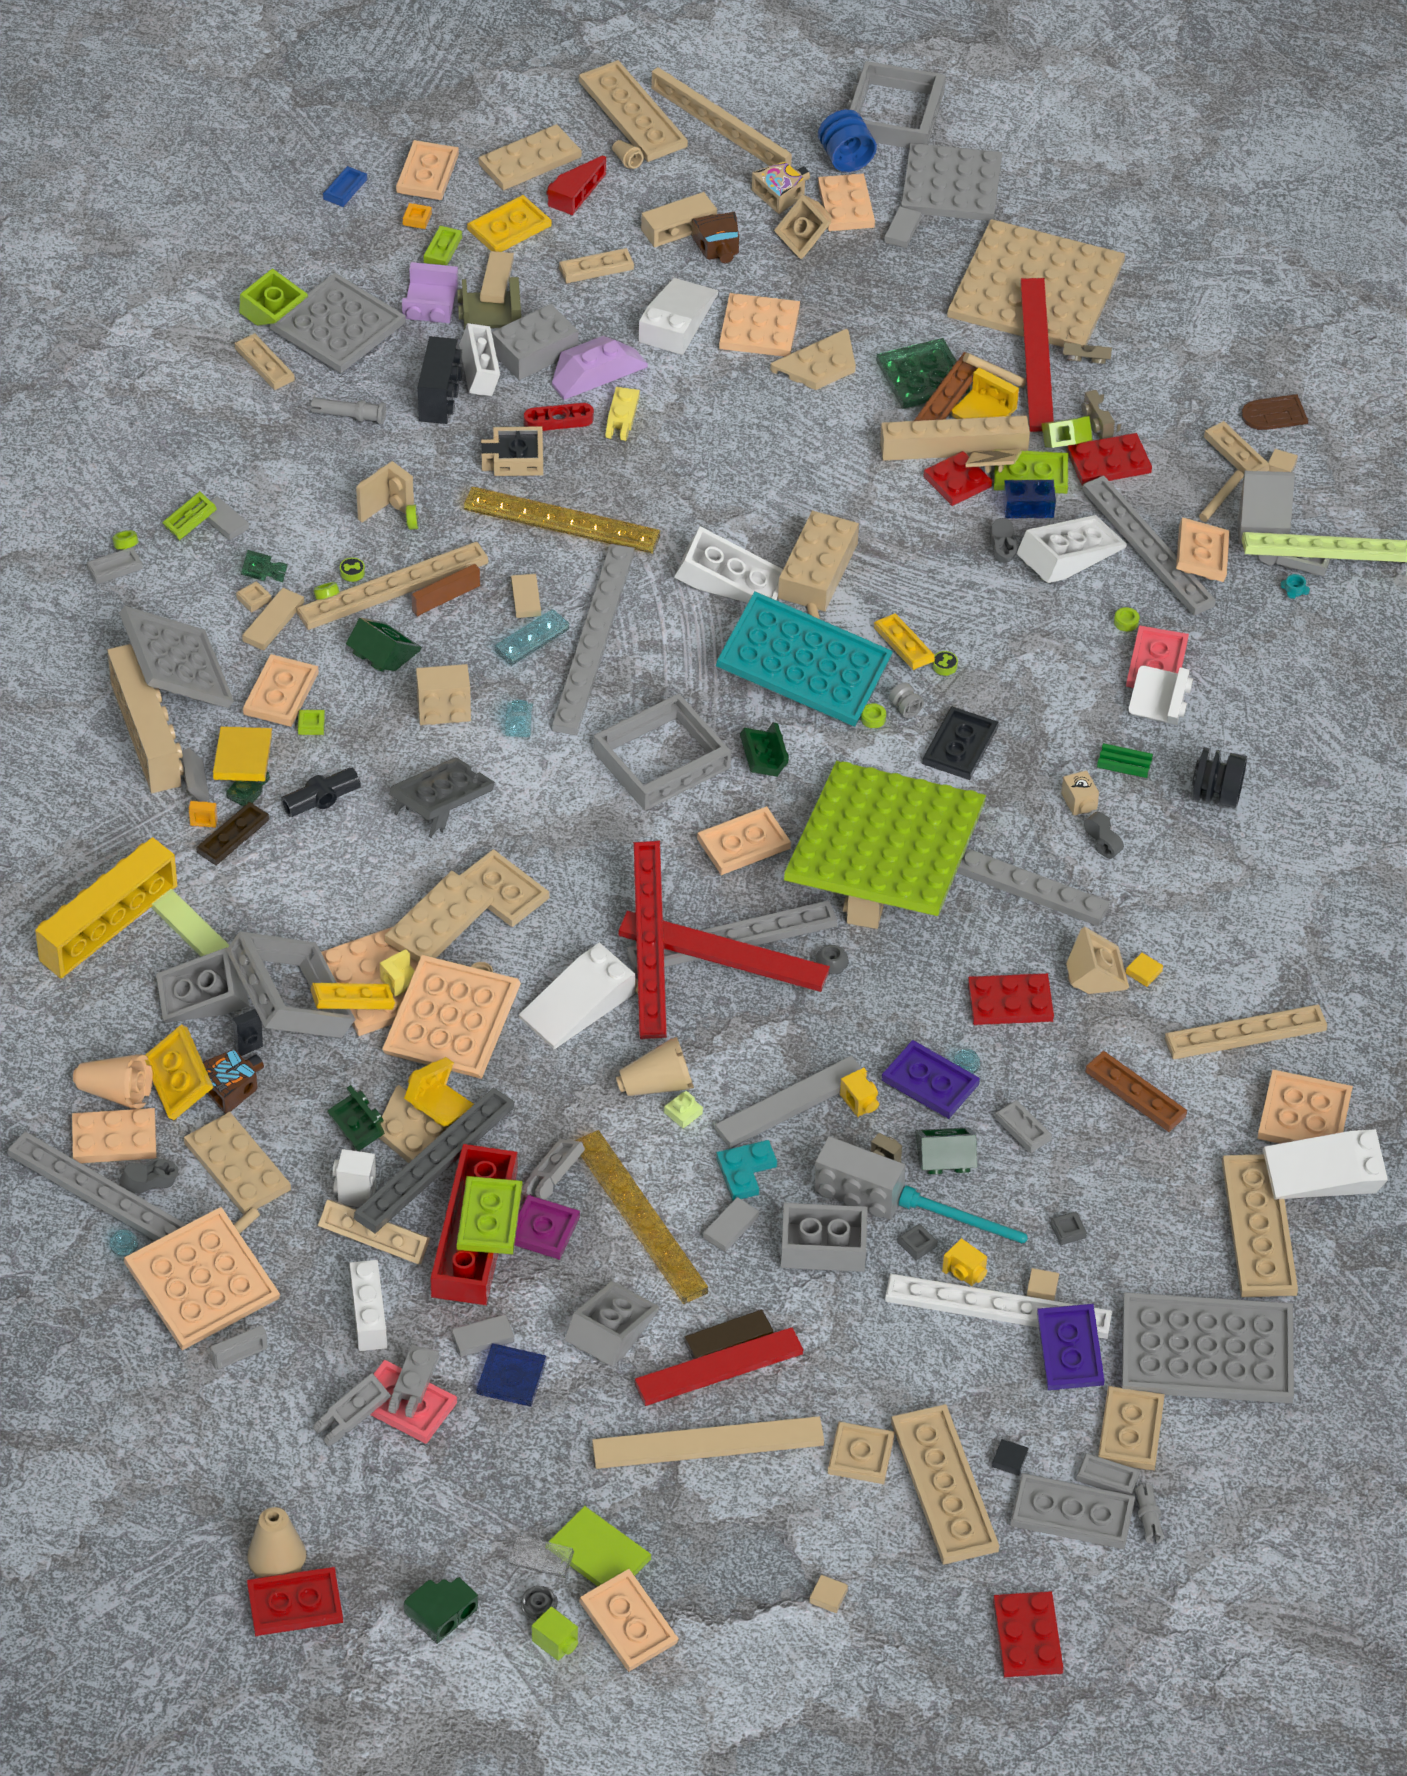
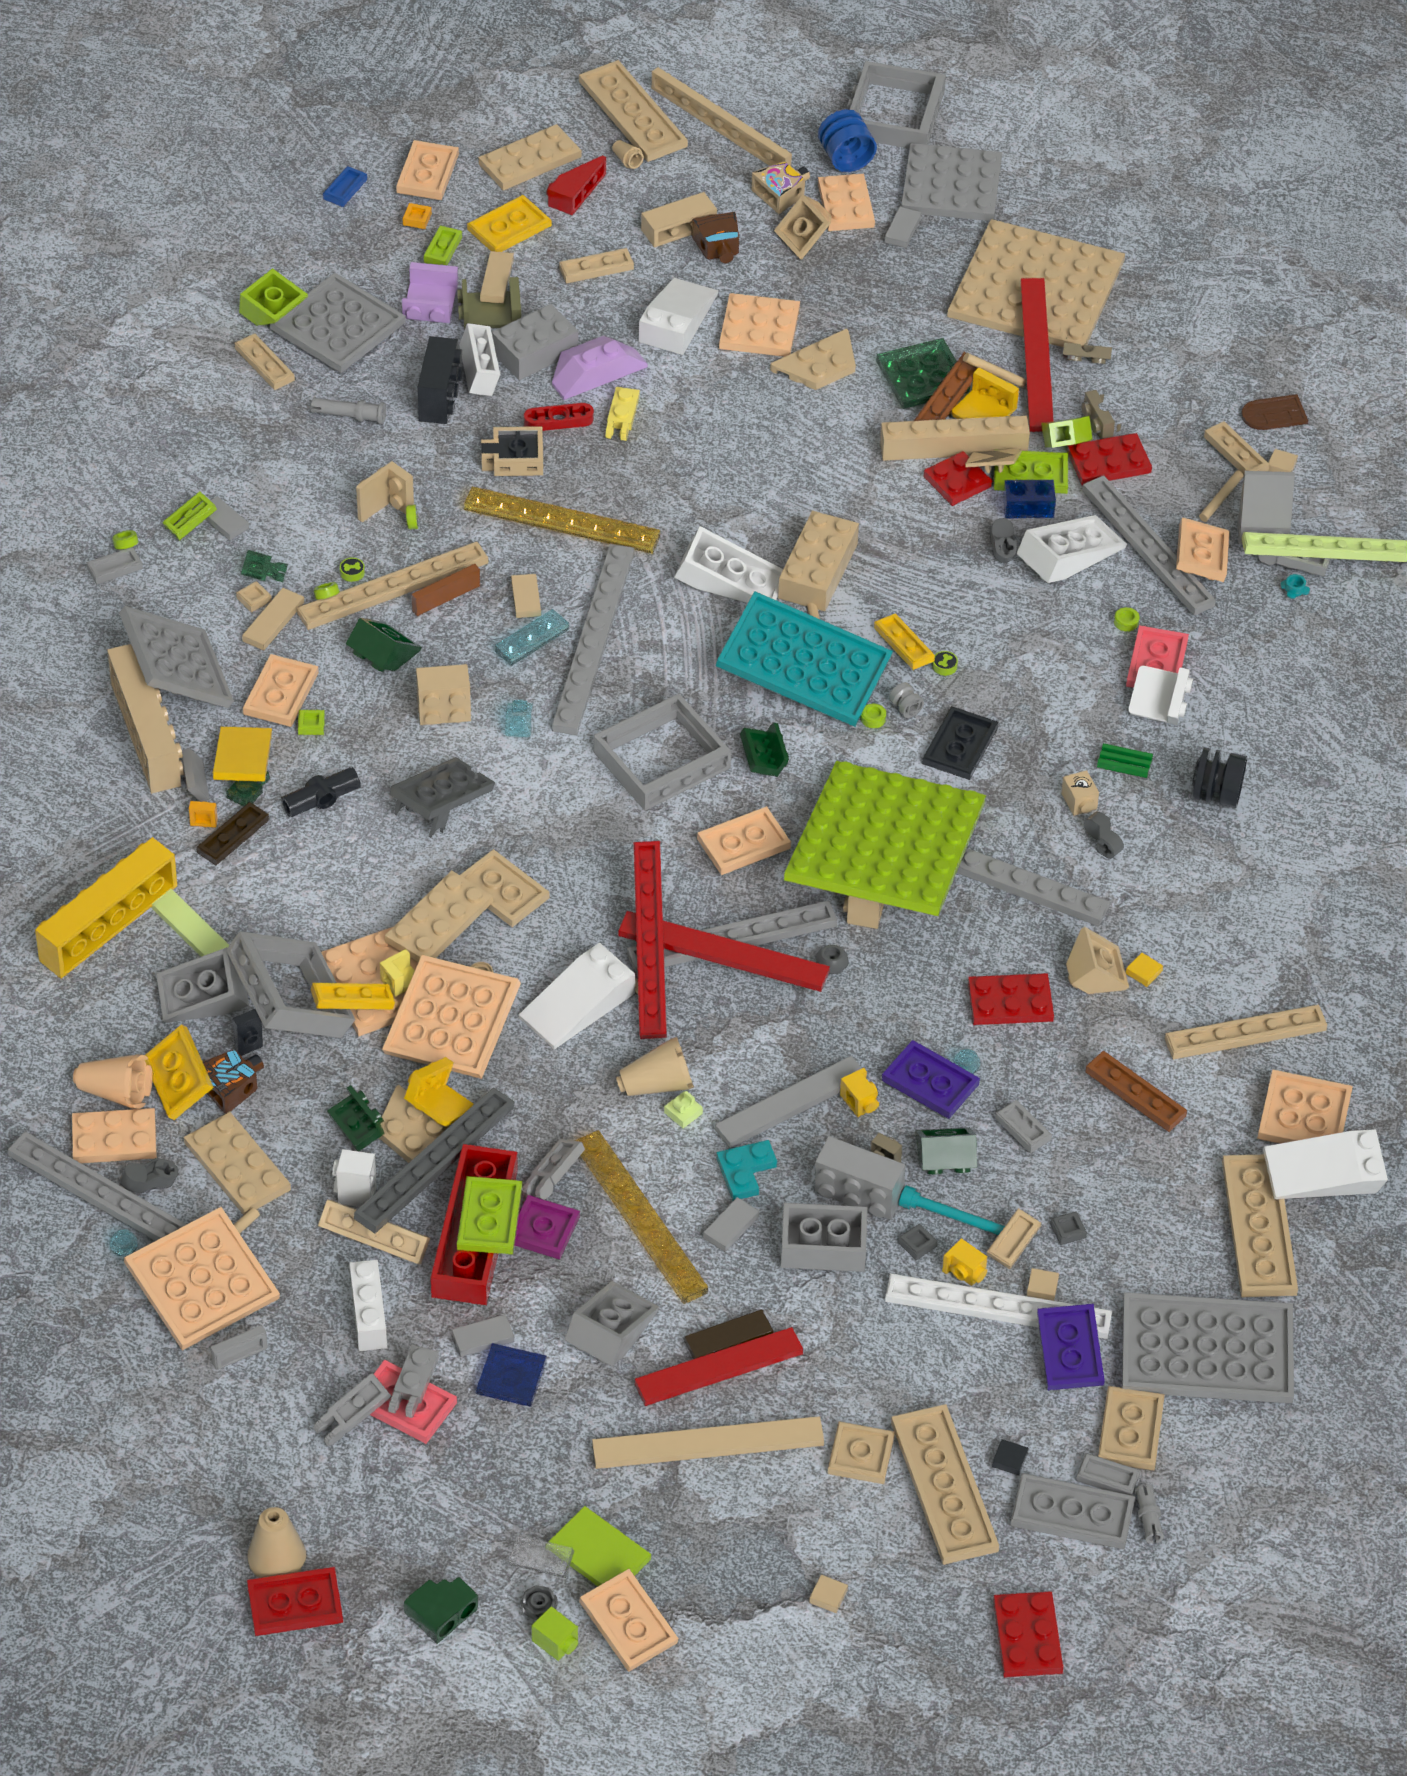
(1014, 1238): none -> tan tile

